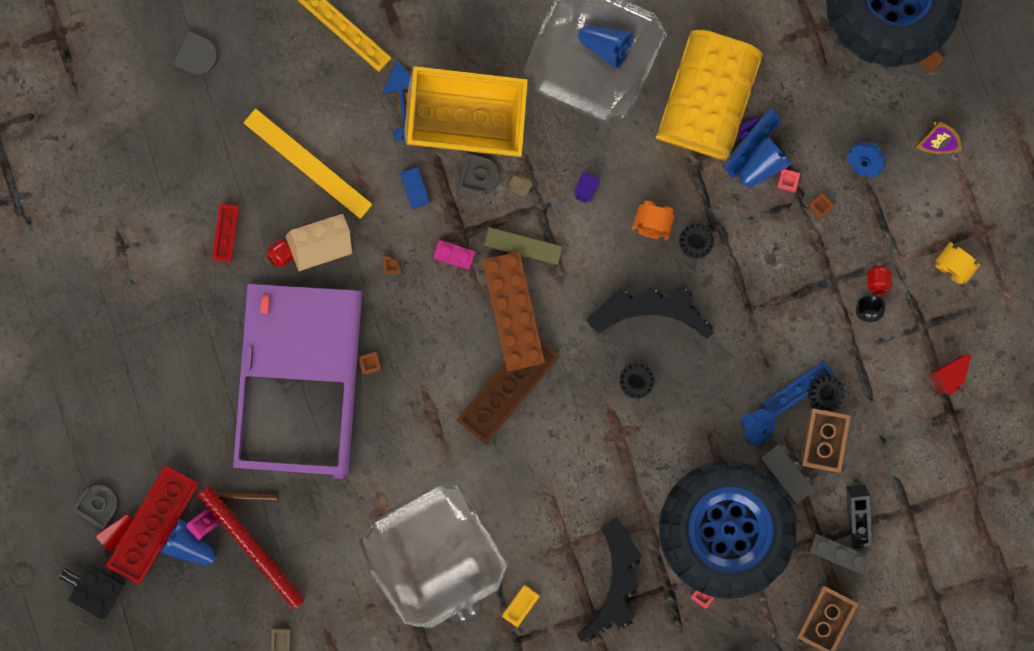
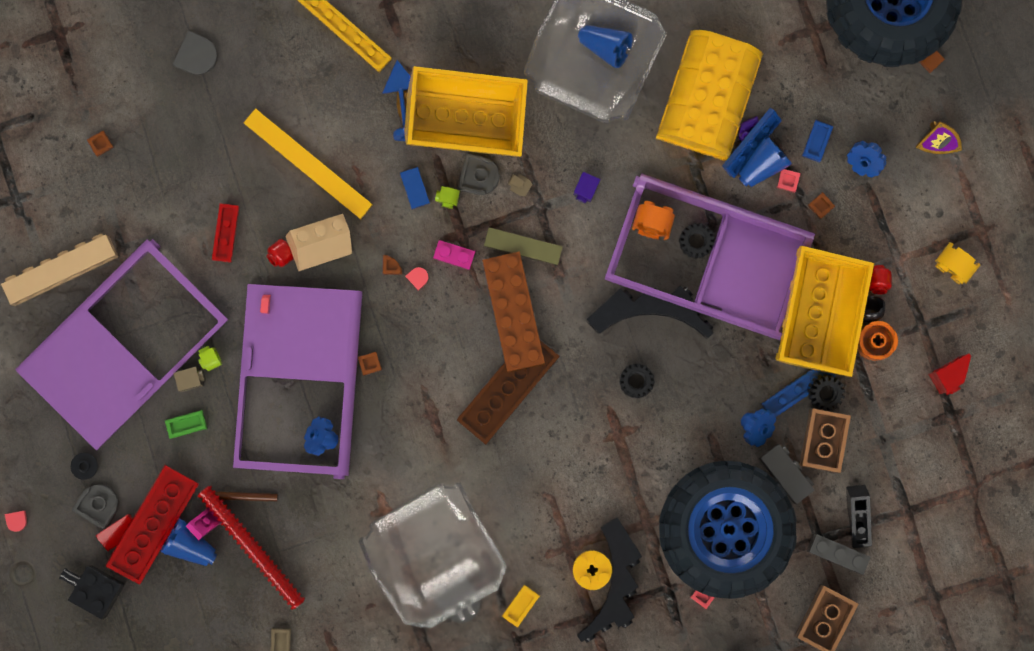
(16, 521): none -> coral tile
(59, 270): none -> tan brick
(84, 466): none -> black piece
(90, 372): none -> medium lavender door
(100, 143): none -> dark orange tile
(186, 424): none -> bright green tile
(189, 379): none -> dark tan brick
(209, 358): none -> lime plate
(320, 436): none -> blue plant
(418, 277): none -> coral tile
(448, 197): none -> lime plate
(601, 576): none -> yellow brick
(746, 268): none -> medium lavender door
(817, 141): none -> blue tile
(825, 311): none -> yellow container
(884, 333): none -> orange brick

